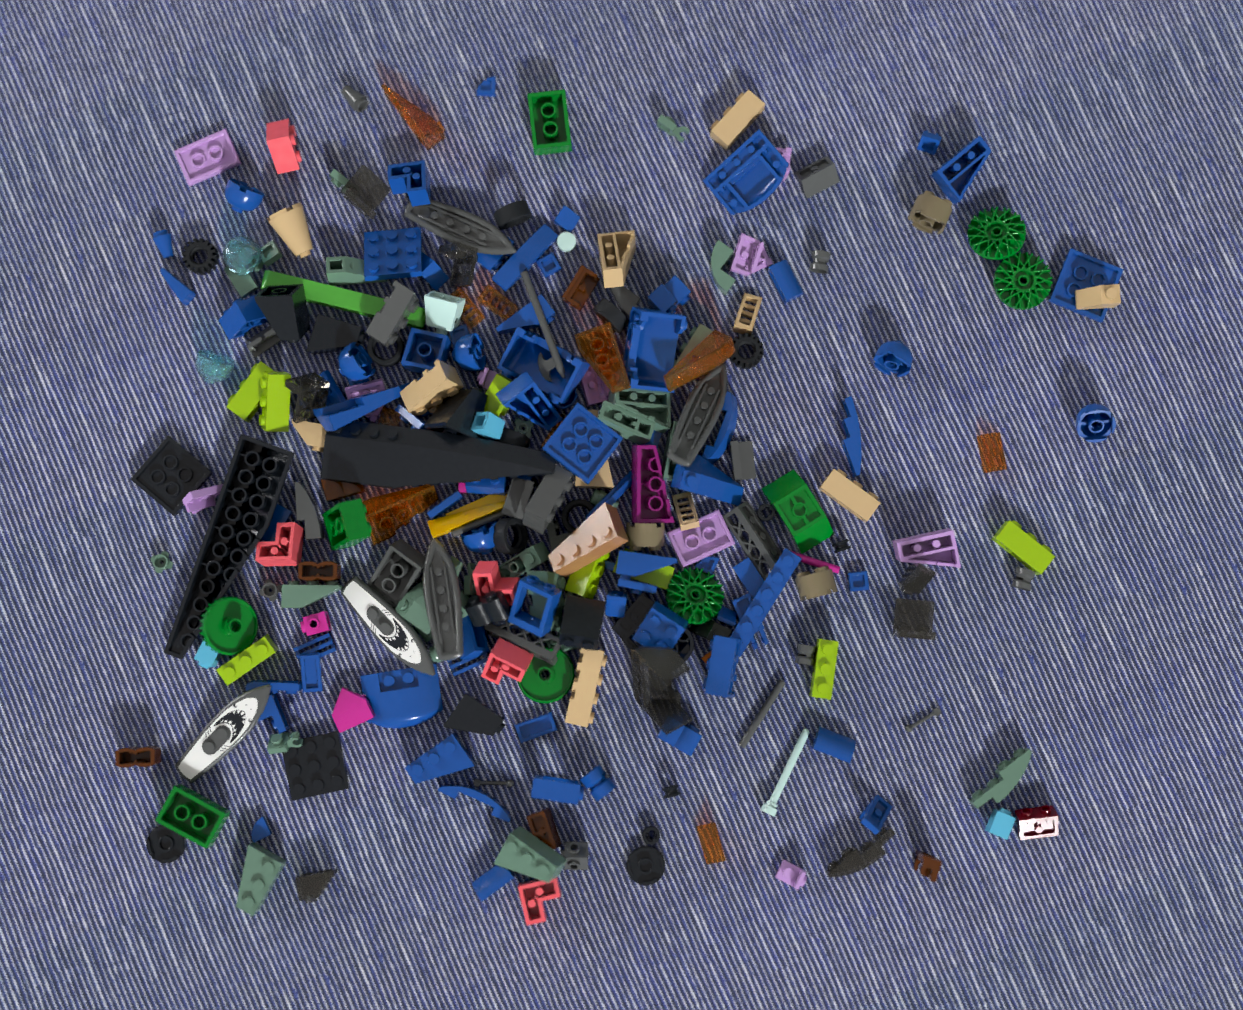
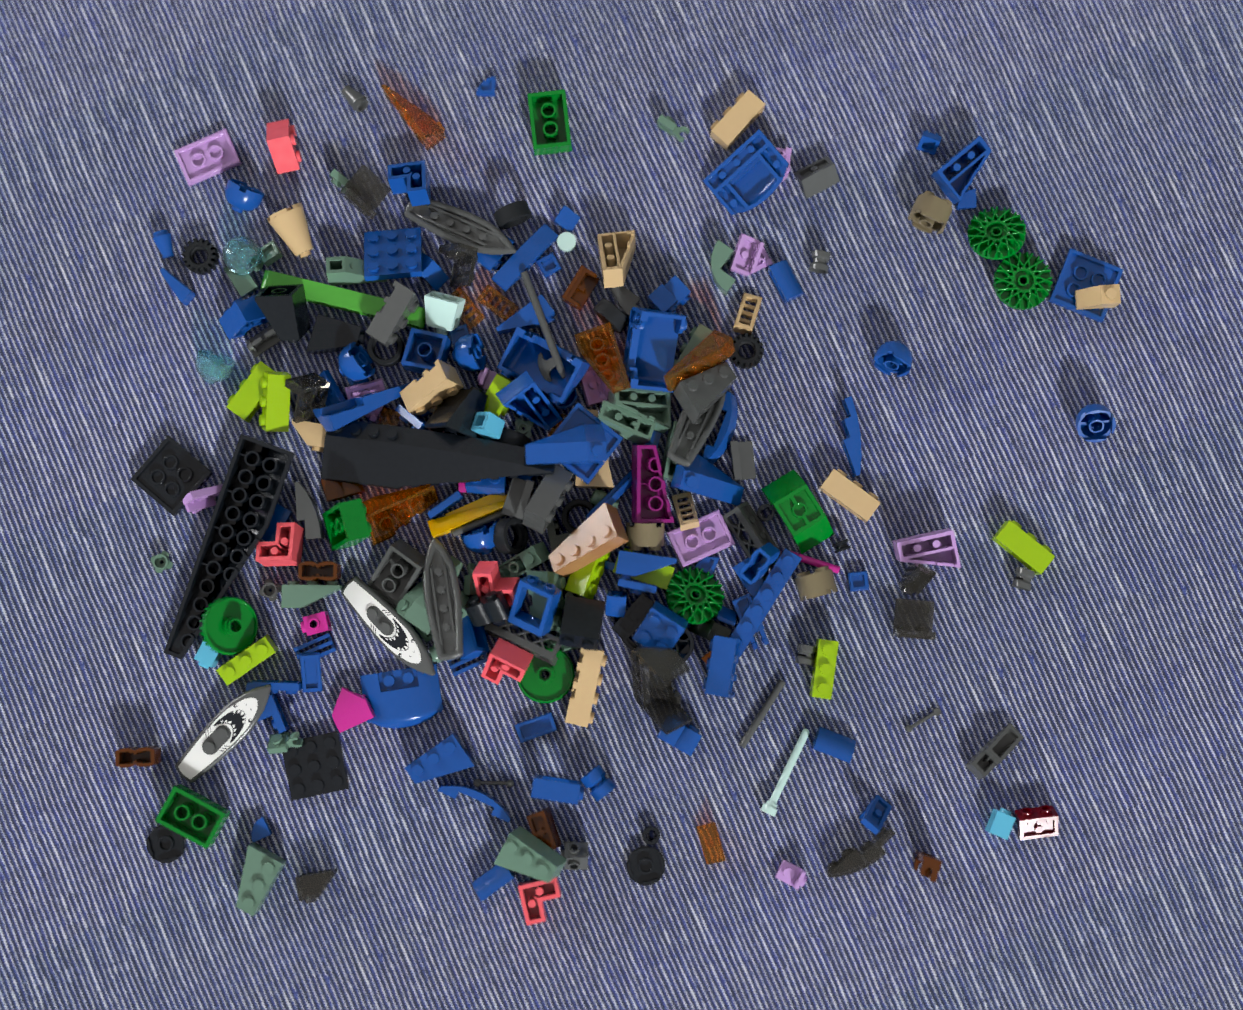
(475, 717): black slope -> none
(574, 446): none -> blue wedge
(671, 791): black bush -> none
(704, 390): none -> dark grey wedge
(759, 563): none -> blue brick
(968, 200): none -> blue tile
(991, 452): clear orange slope -> none
(994, 751): none -> dark grey slope
(1009, 775): sand green slope -> none

